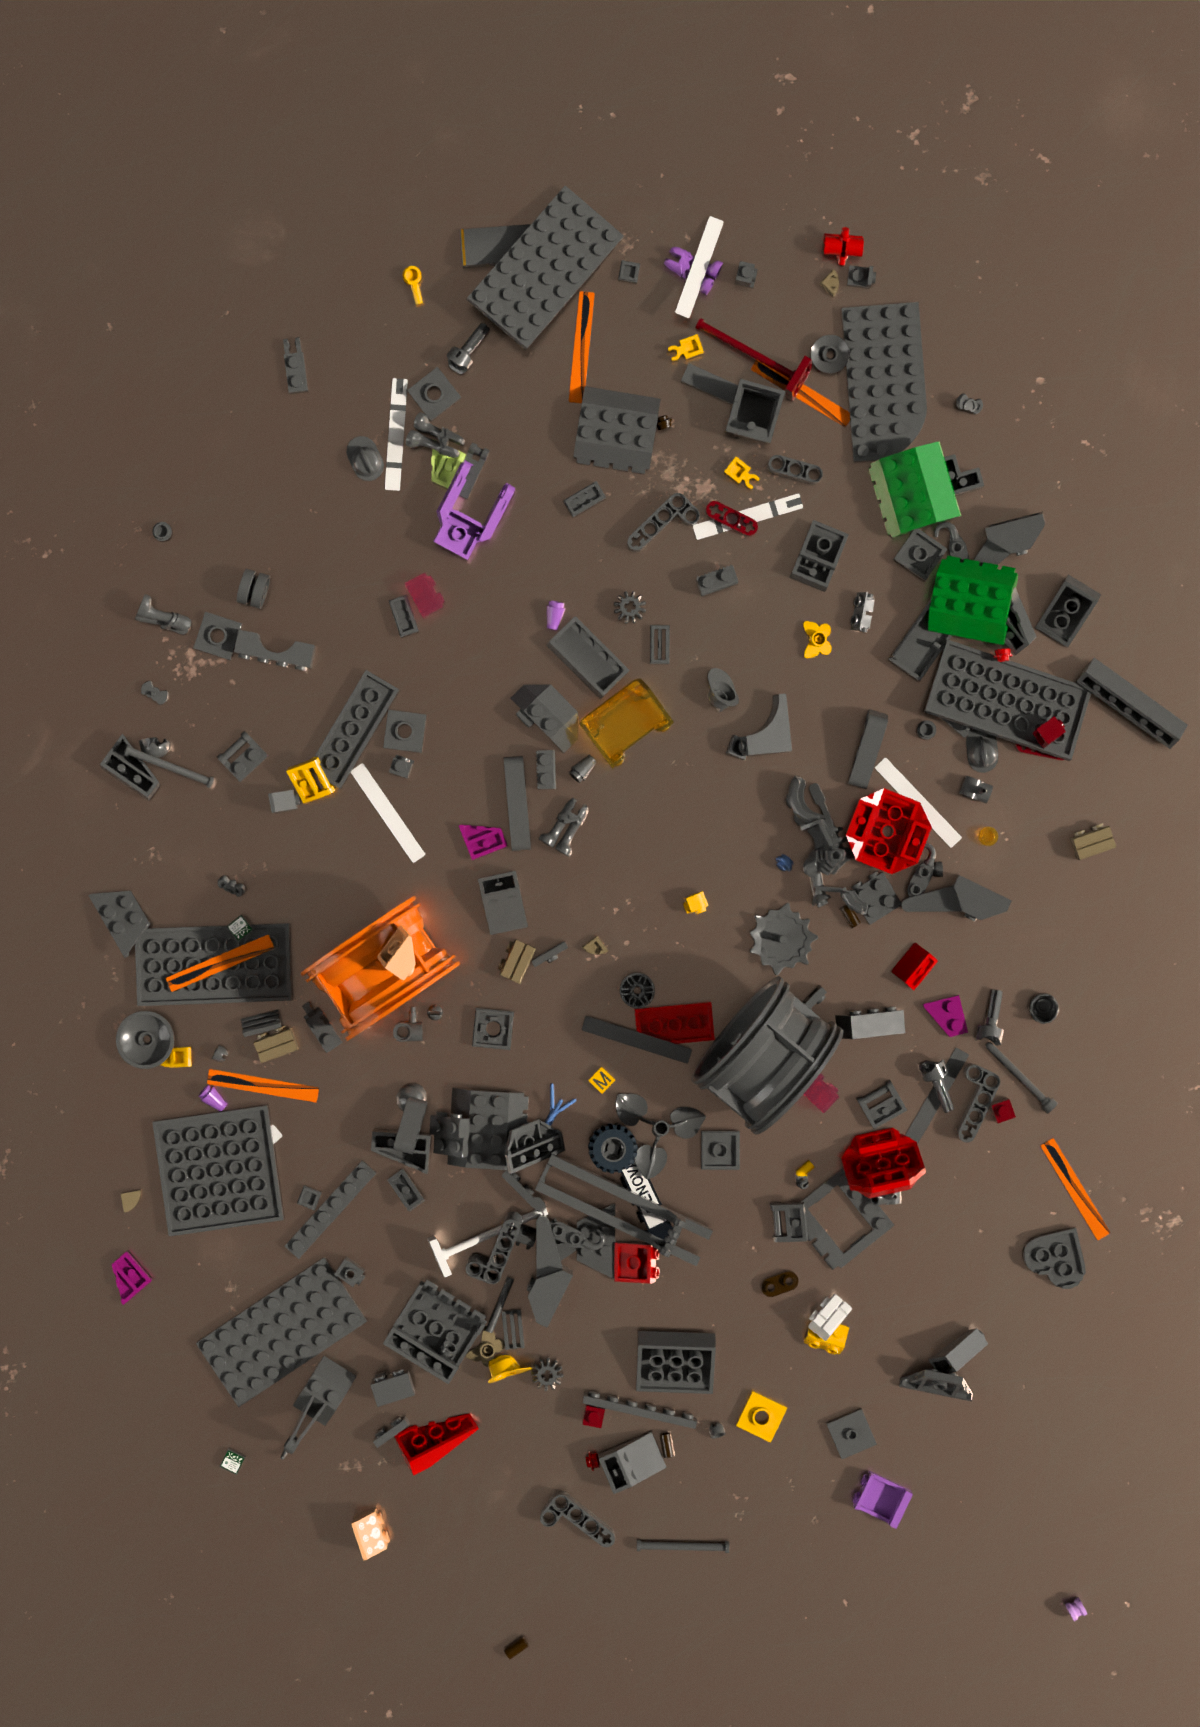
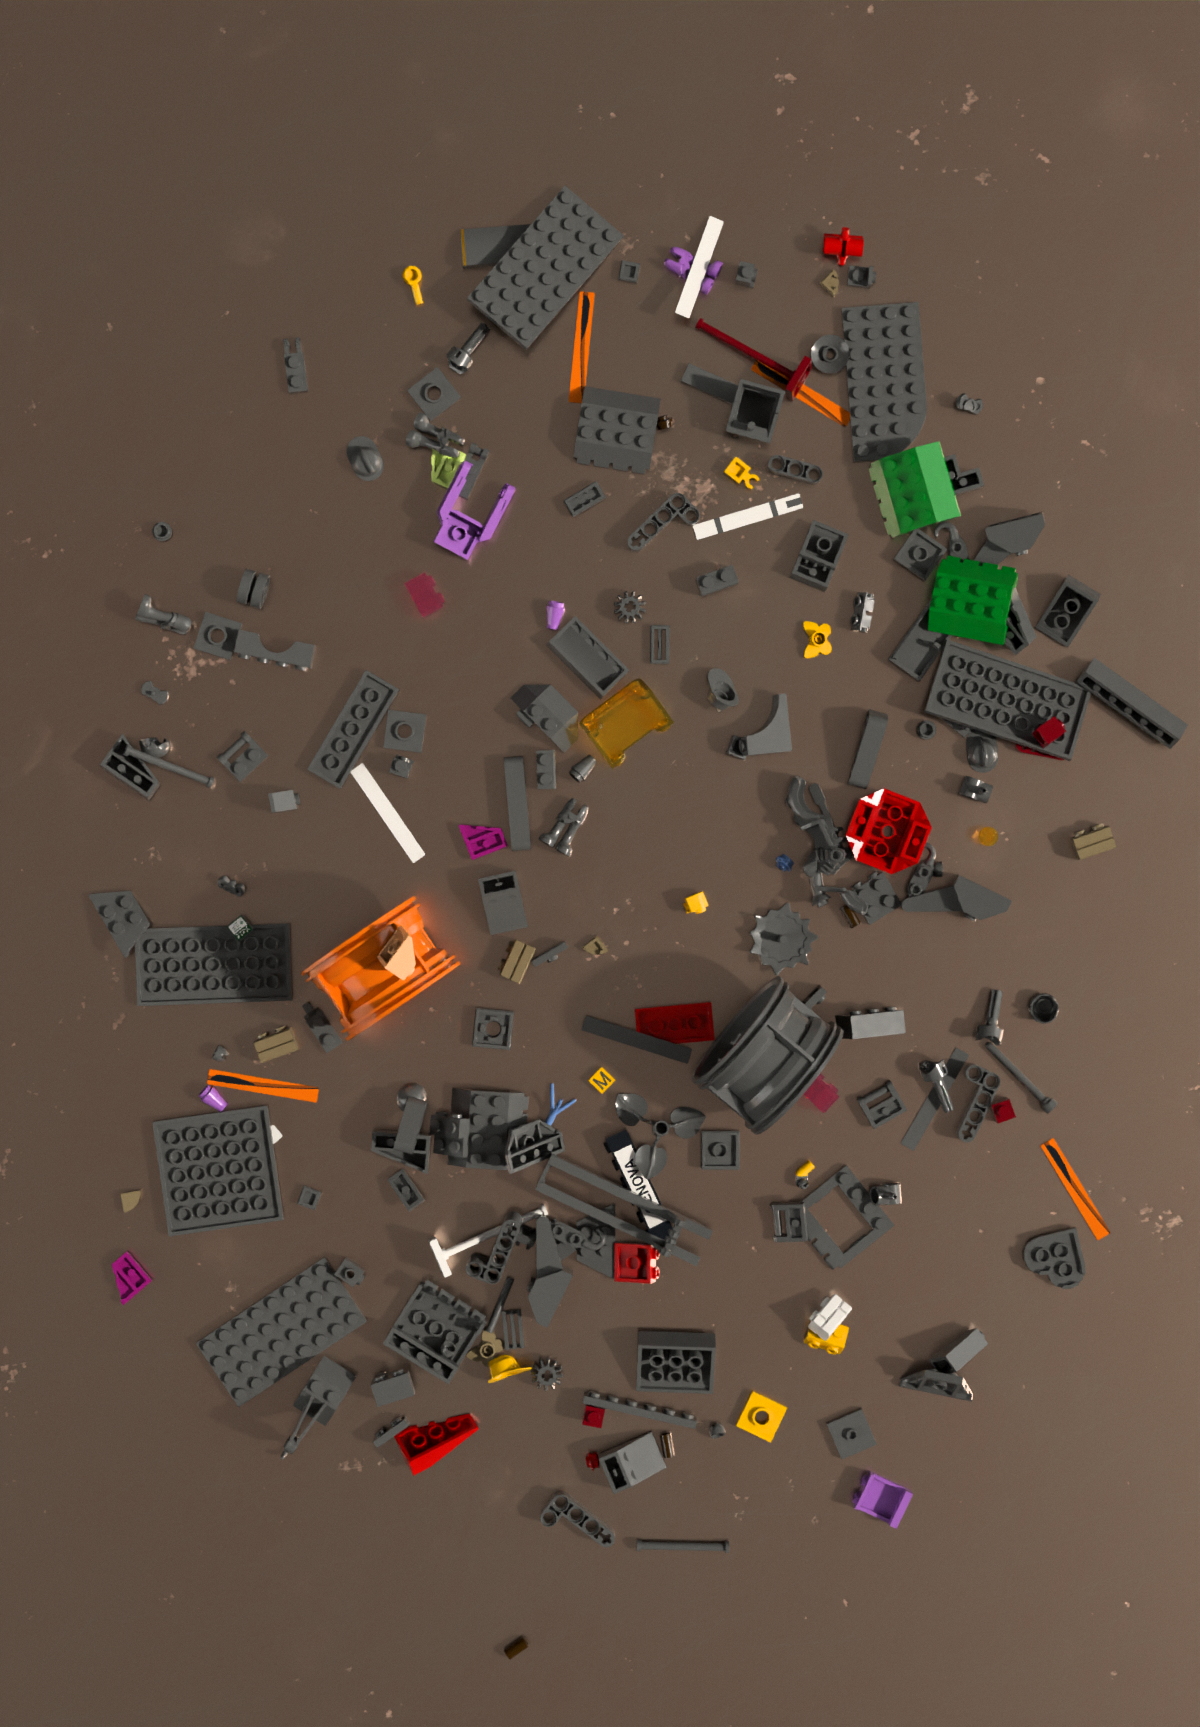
(131, 1039): dark grey dish -> none
(179, 1058): yellow plate -> none
(220, 963): orange sticker -> none
(232, 1461): tile -> none
(258, 1023): dark grey tile -> none
(305, 783): yellow plate -> none
(330, 1209): dark grey plate -> none
(370, 1533): light nougat slope -> none
(396, 434): white sticker -> none
(403, 615): dark grey plate -> none
(415, 1029): dark grey piece -> none
(435, 1008): dark grey hinge -> none
(525, 1191): dark grey hinge -> none
(612, 1148): black wheel -> none
(635, 980): dark grey wheel -> none
(688, 347): yellow plate -> none
(716, 516): dark red beam -> none
(779, 1283): dark brown plate -> none
(882, 1163): red piece -> none
(906, 789): white sticker -> none
(914, 966): red panel -> none
(948, 1015): magenta wing -> none
(1002, 655): red plate -> none
(1076, 1609): lavender wheel -> none

